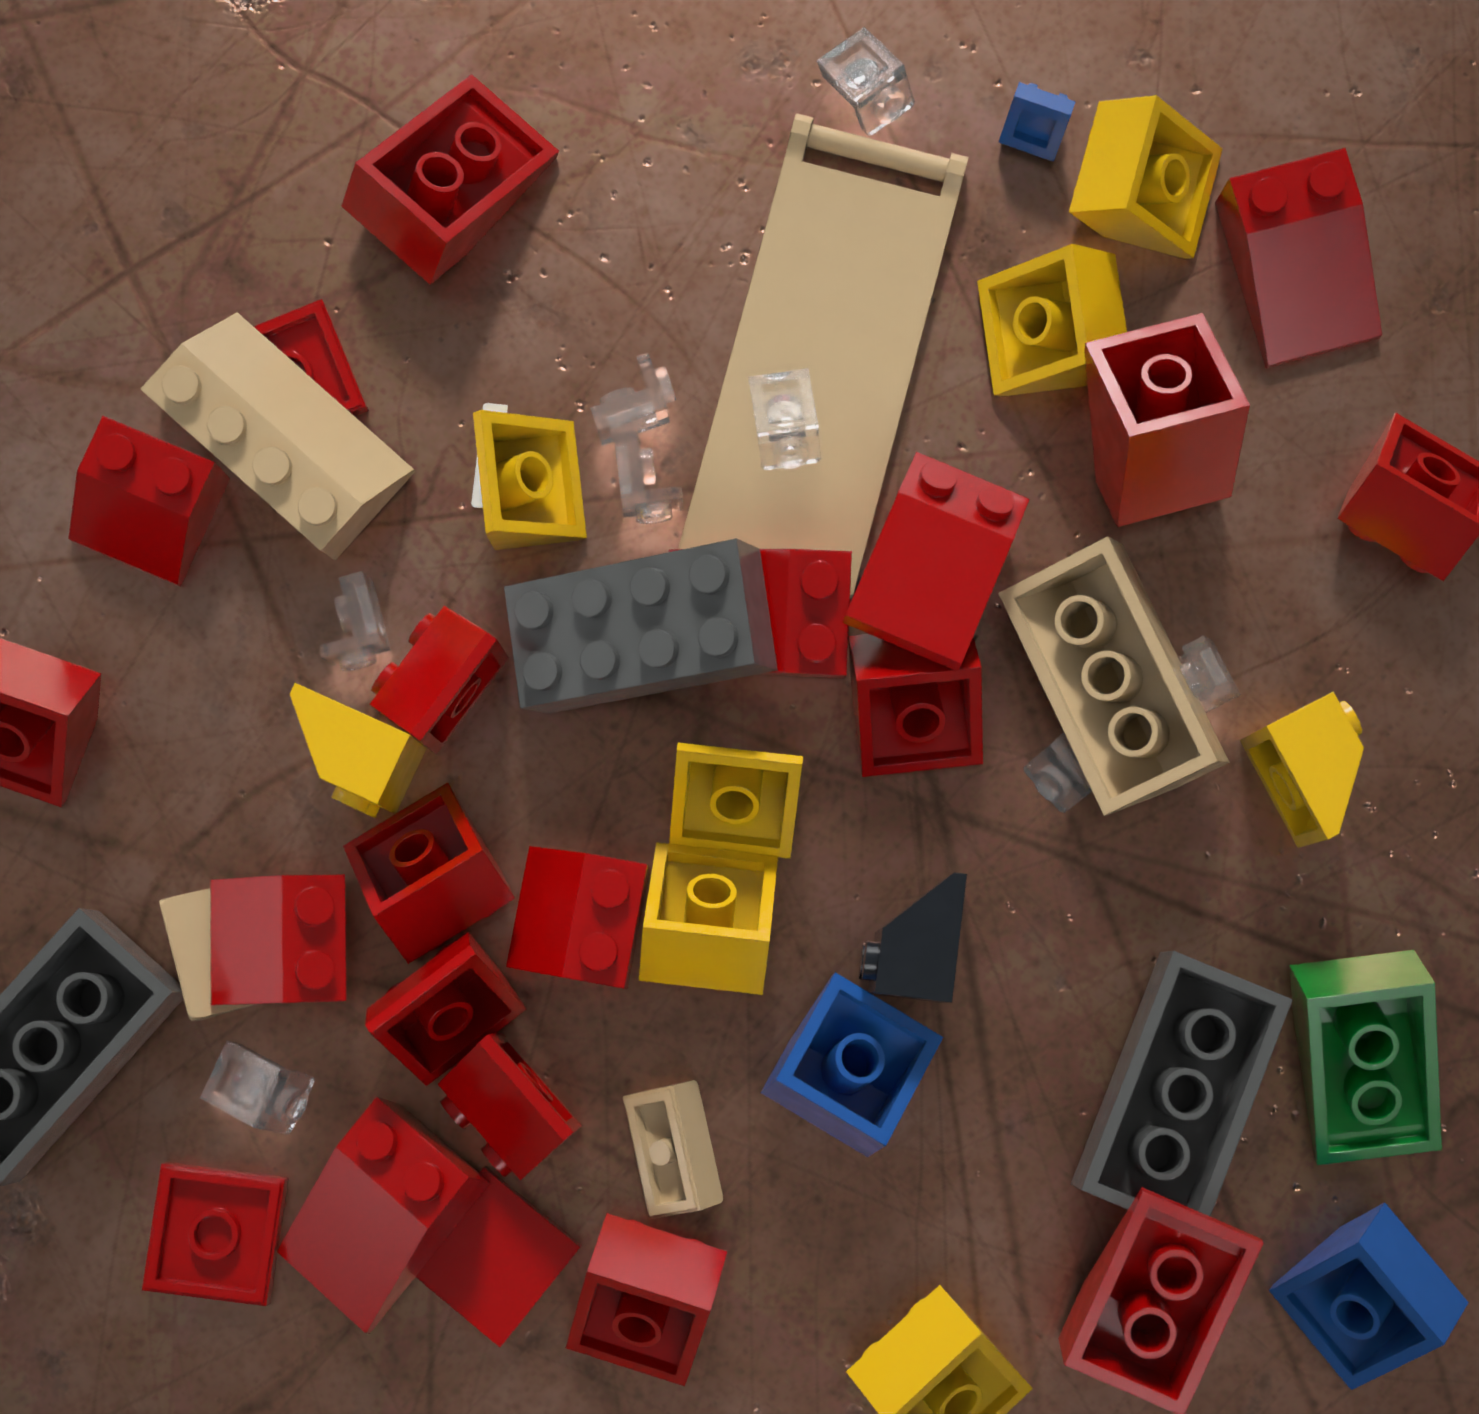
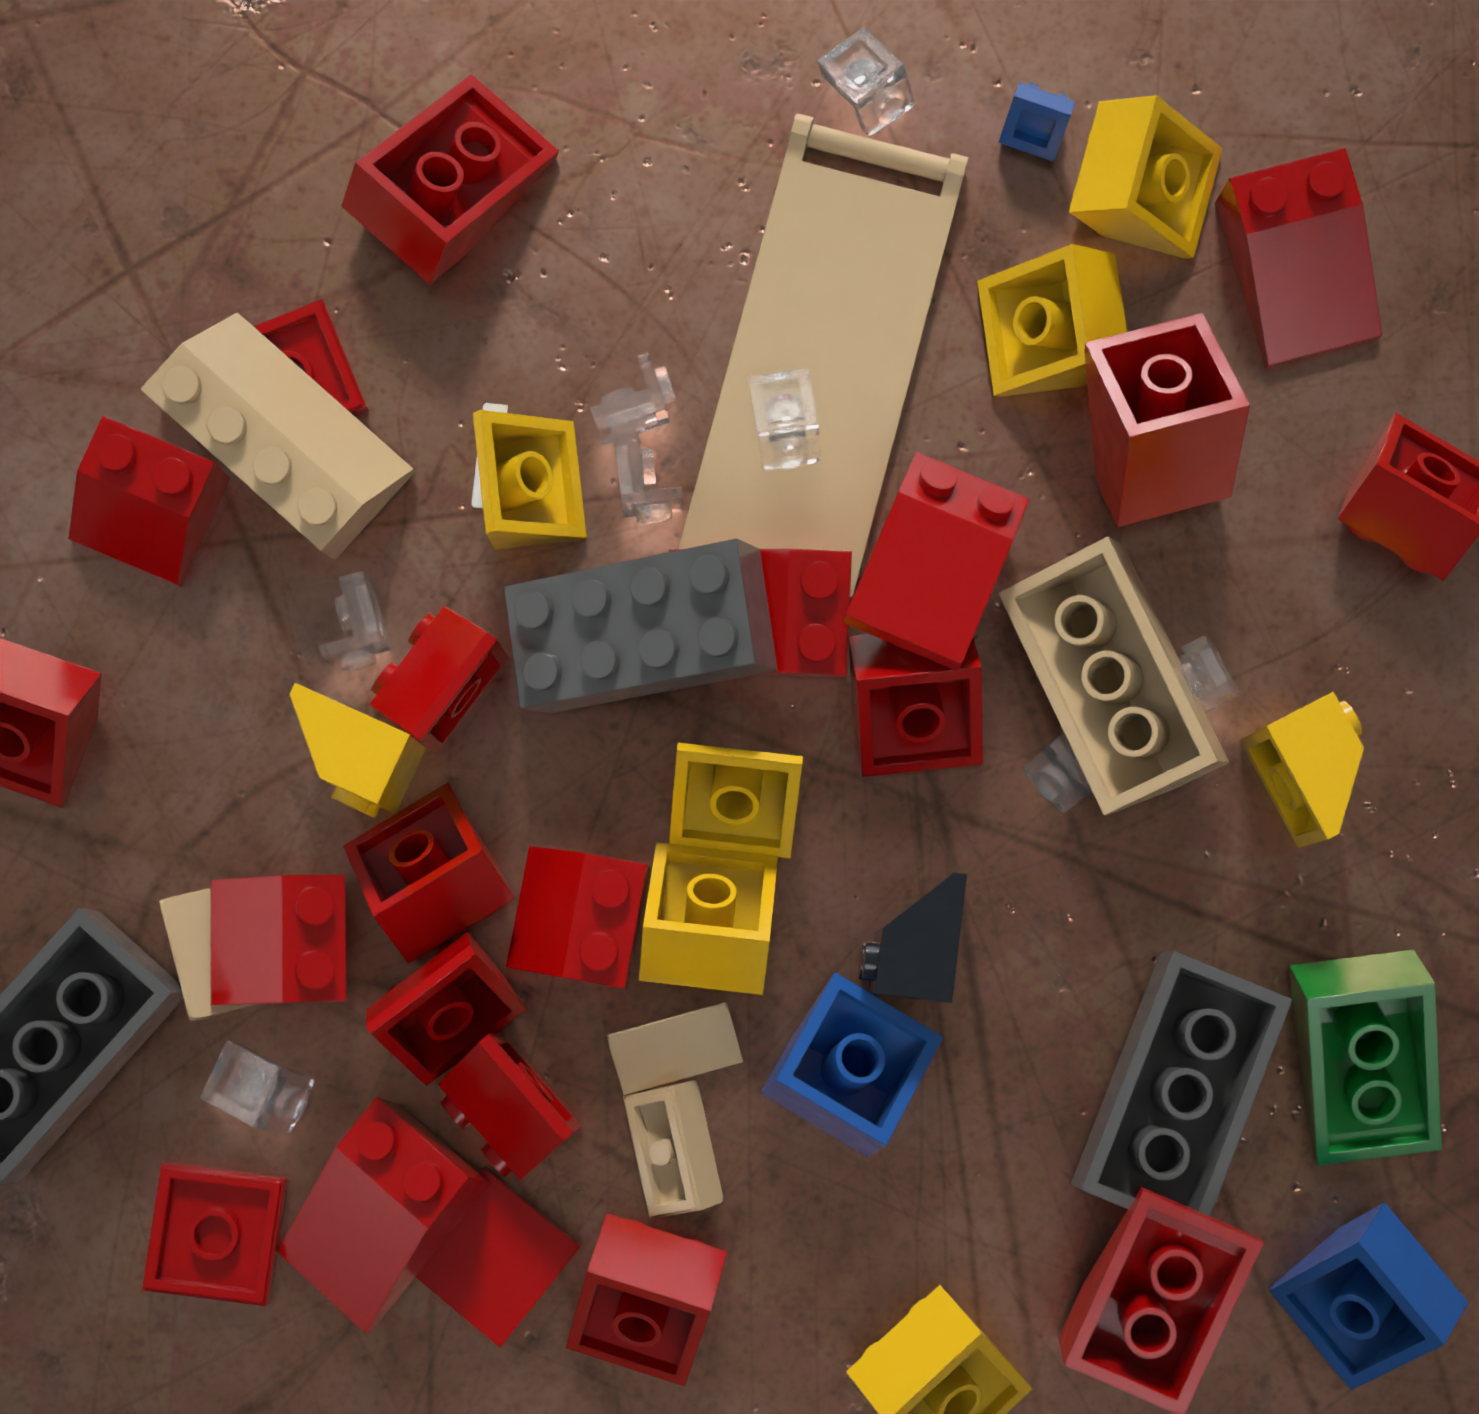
(674, 1048): none -> tan slope

